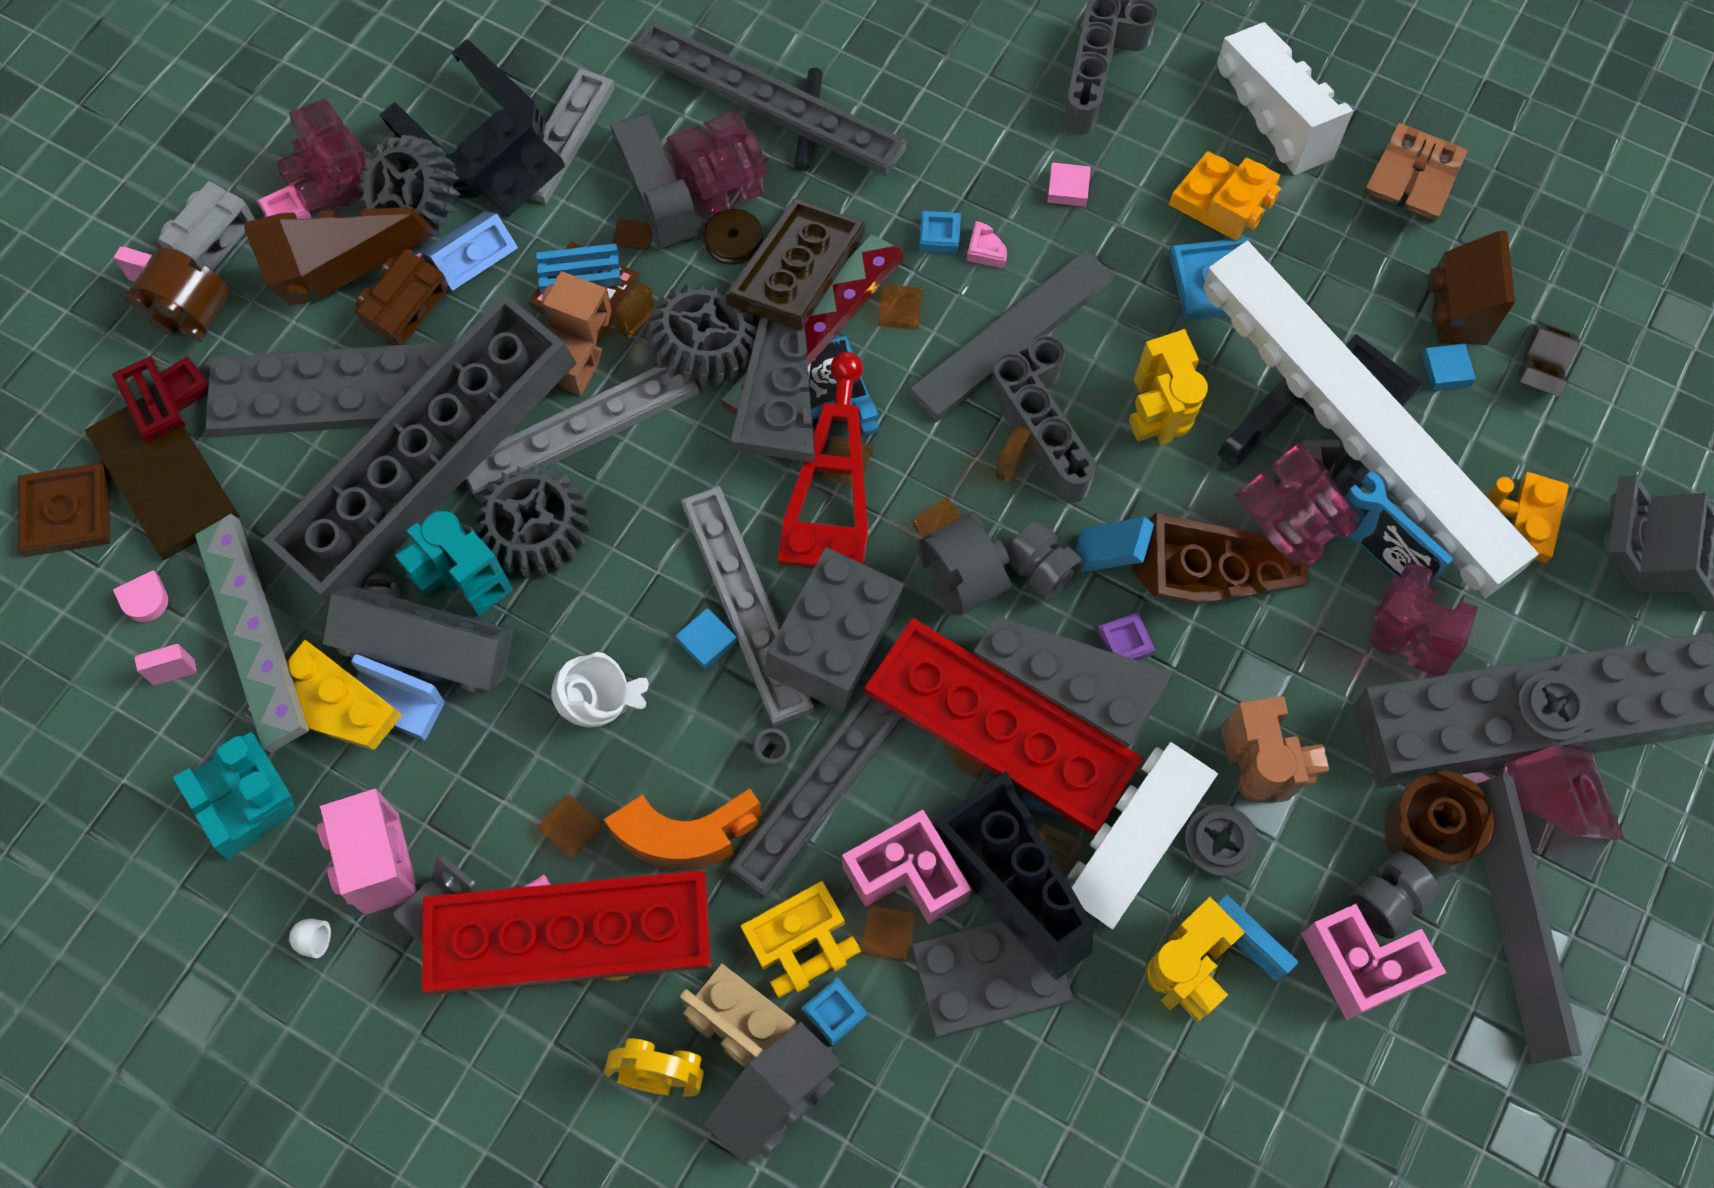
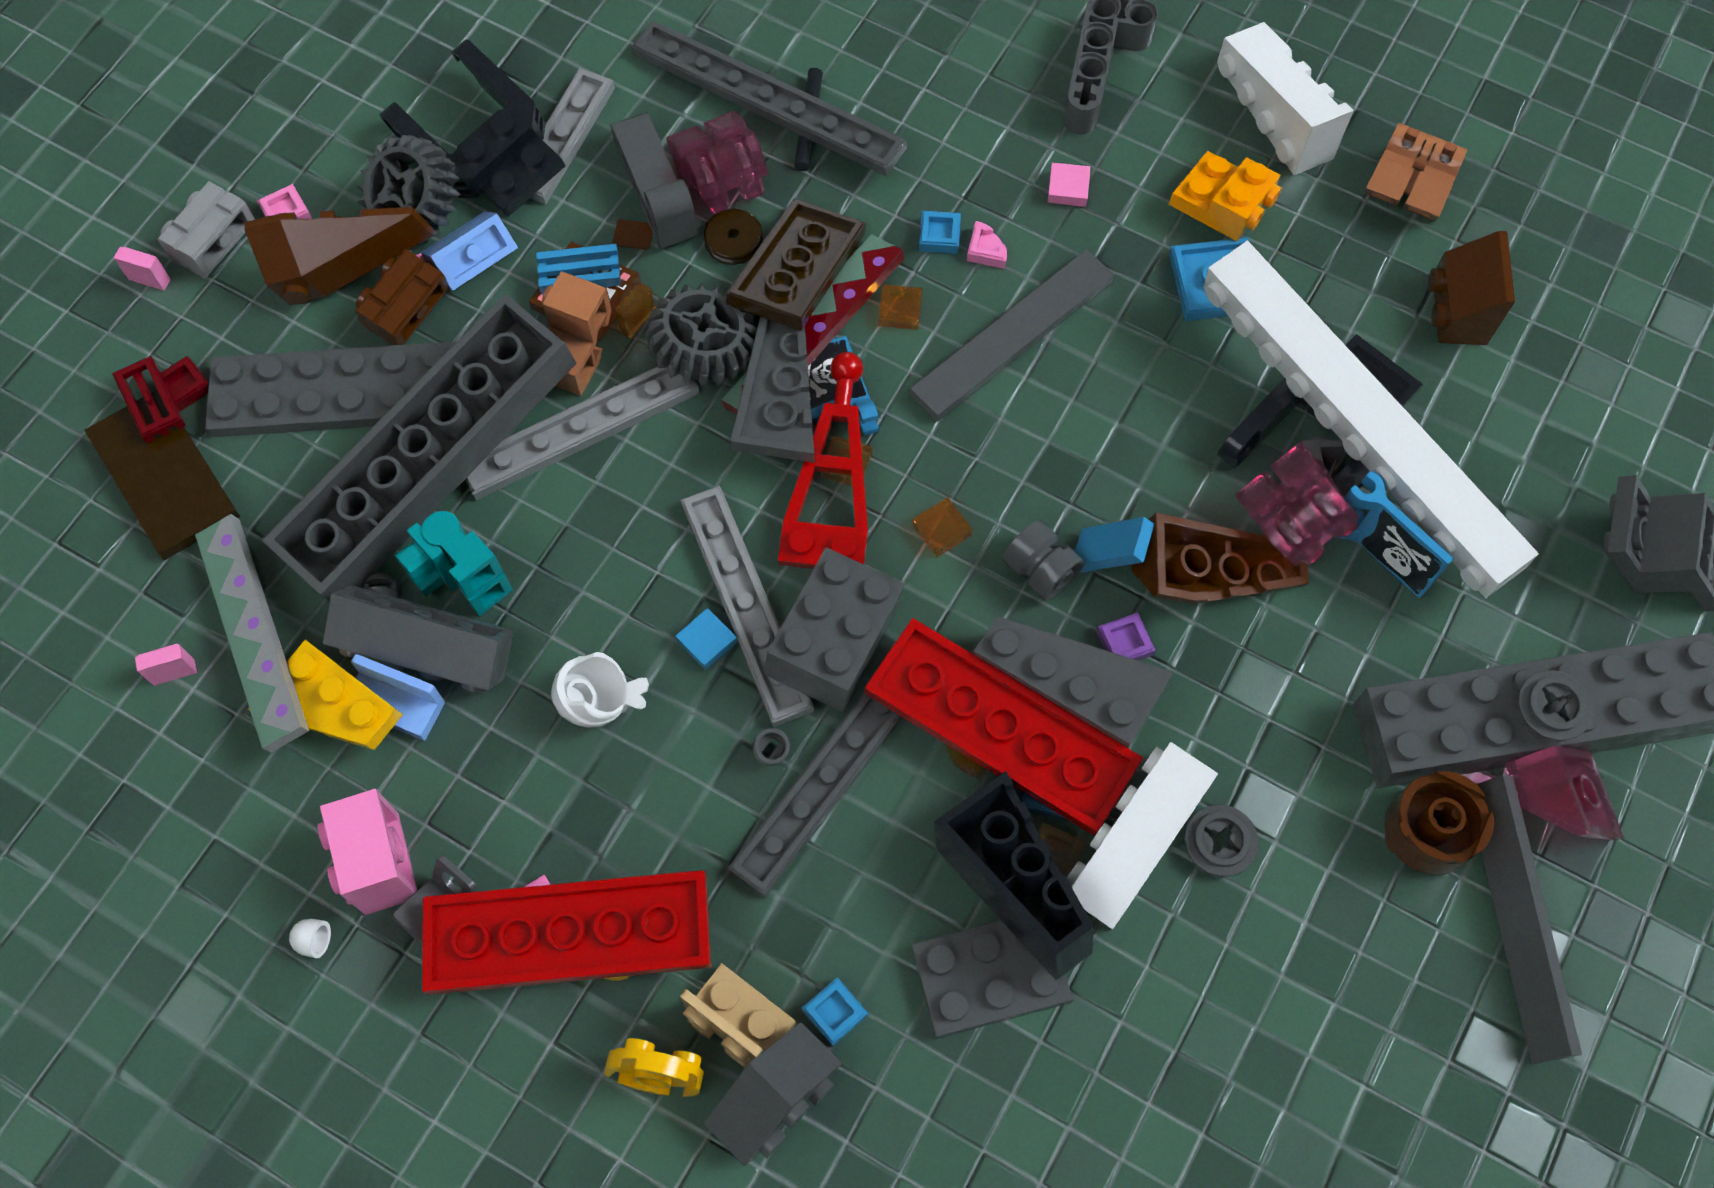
(63, 509): reddish brown tile -> none
(143, 597): bright pink tile -> none
(178, 295): reddish brown brick -> none
(236, 795): teal hips -> none
(325, 157): clear pink hips -> none
(522, 501): dark grey gear -> none
(570, 826): clear orange tile -> none
(683, 843): orange arch -> none
(793, 926): yellow plate -> none
(888, 933): clear orange tile -> none
(912, 857): bright pink brick -> none
(964, 564): dark grey brick -> none
(1013, 454): clear orange tile -> none
(1048, 424): dark grey beam -> none
(1174, 388): yellow hips -> none
(1178, 967): yellow hips -> none
(1259, 943): dark azure tile -> none
(1265, 759): nougat hips -> none
(1360, 970): bright pink brick -> none
(1394, 894): dark grey wheel -> none
(1416, 626): clear pink hips -> none
(1448, 367): dark azure tile -> none
(1536, 510): light orange plate -> none
(1548, 358): slope -> none

